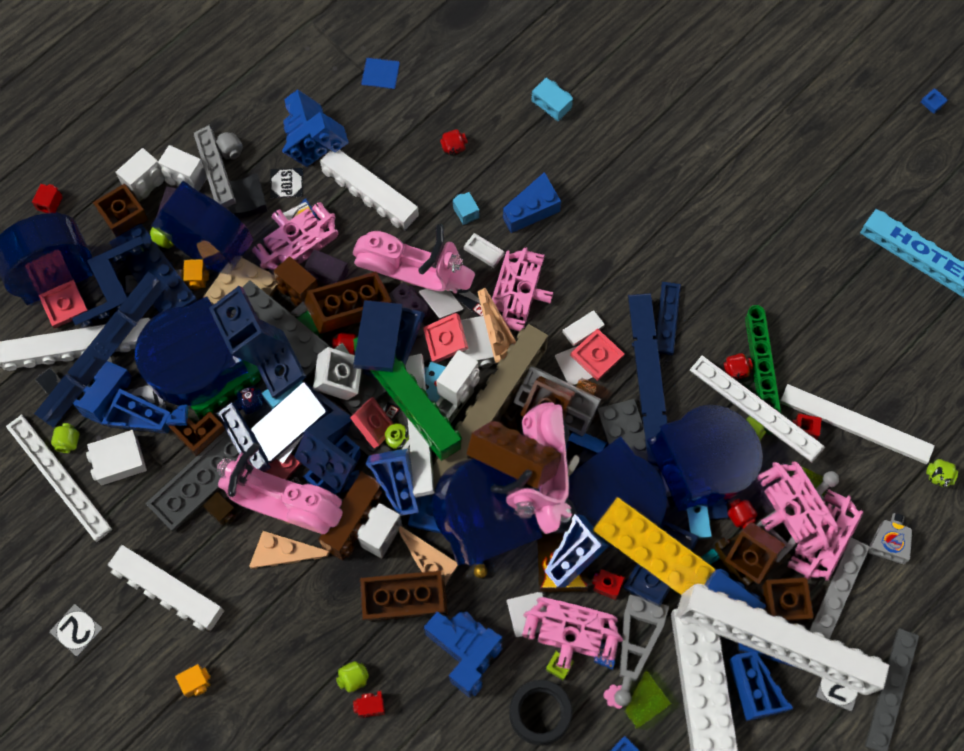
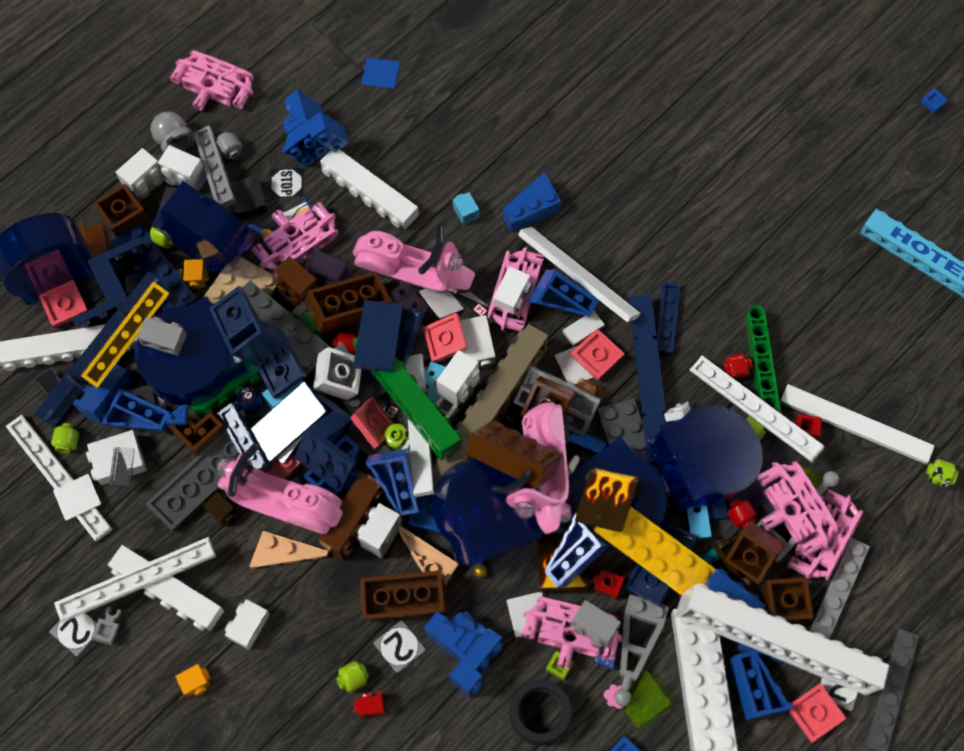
(47, 198): red brick -> none
(76, 497): none -> white sticker
(94, 238): none -> clear orange panel
(106, 629): none -> light grey plate
(122, 467): none -> clear tile
(124, 335): none -> yellow brick
(135, 579): none -> white tile
(162, 336): none -> light grey brick
(171, 130): none -> light grey tile
(223, 78): none -> bright pink piece
(247, 624): none -> white brick
(262, 232): none -> piece
(399, 646): none -> sticker
(453, 142): red head -> none
(484, 250): white tile -> none
(498, 331): light nougat wing -> none
(511, 290): none -> white brick
(552, 99): medium azure brick -> none
(562, 294): none -> blue wedge
(579, 274): none -> white tile
(595, 624): none -> light grey brick
(607, 499): none -> dark brown door
(677, 412): none -> white plate
(816, 713): none -> coral plate
(892, 540): light grey torso -> none

